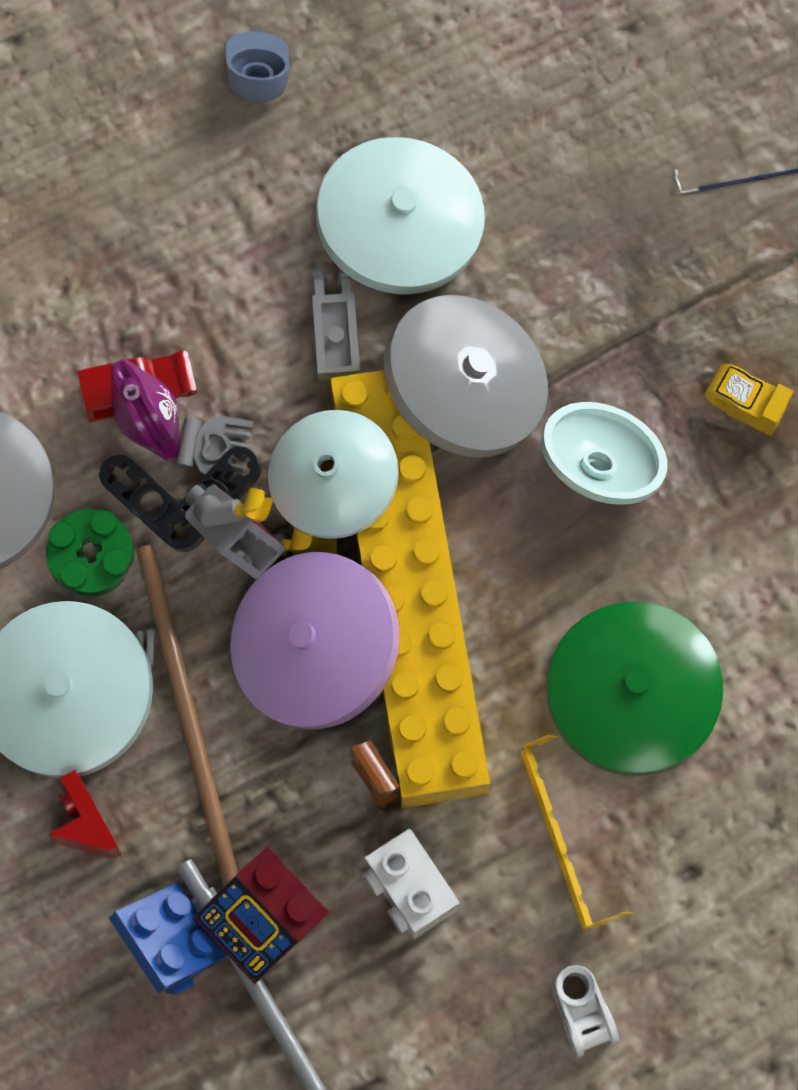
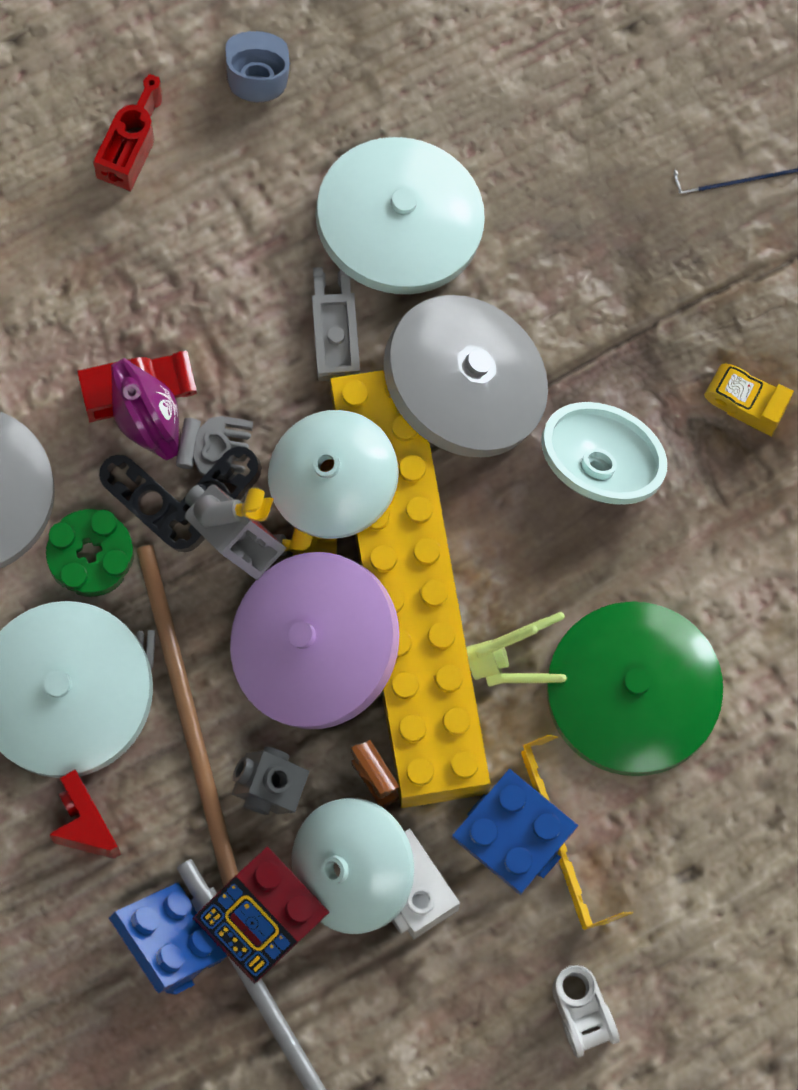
(126, 152): none -> red piece
(269, 782): none -> dark grey brick
(372, 861): none -> light aqua dish
(490, 657): none -> yellowish green plant
(515, 832): none -> blue piece

